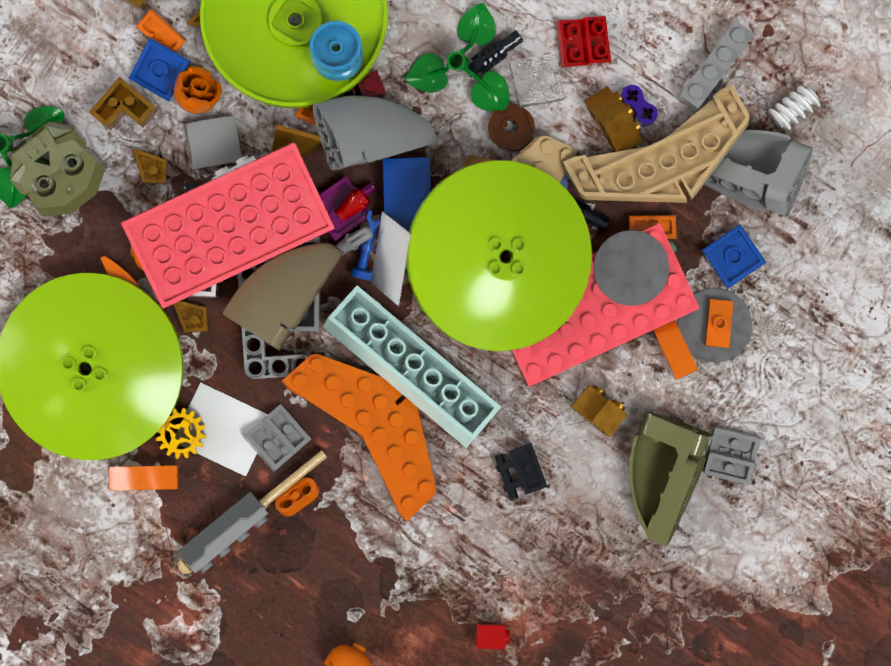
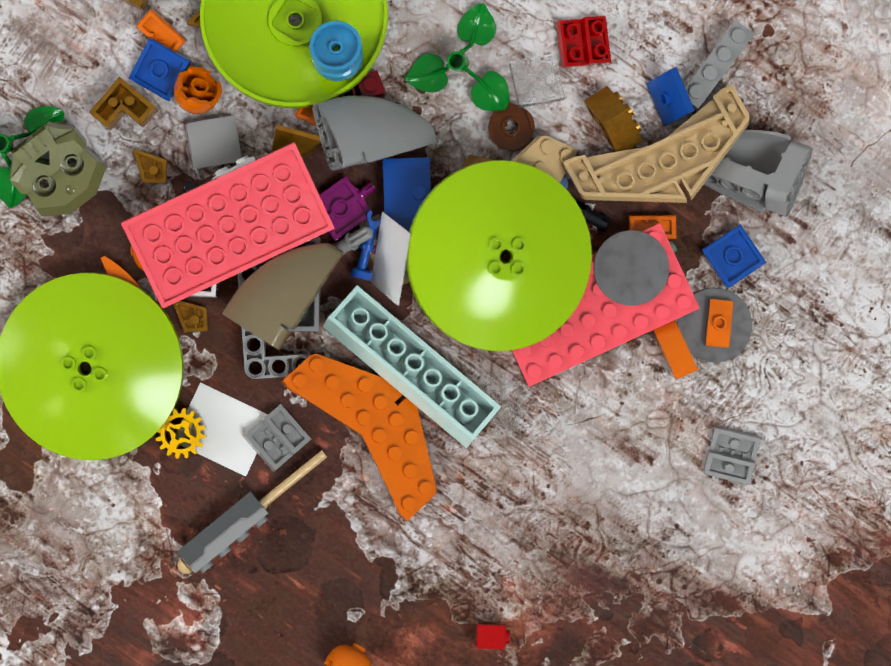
(144, 477): orange slope -> none
(297, 497): orange plate -> none
(353, 203): red cone -> none
(494, 53): black hinge -> none
(528, 470): black plate -> none
(599, 411): pearl gold brick -> none
(639, 105): dark purple axle -> none
(664, 472): olive panel -> none
(670, 96): none -> blue plate
(793, 107): white piece -> none

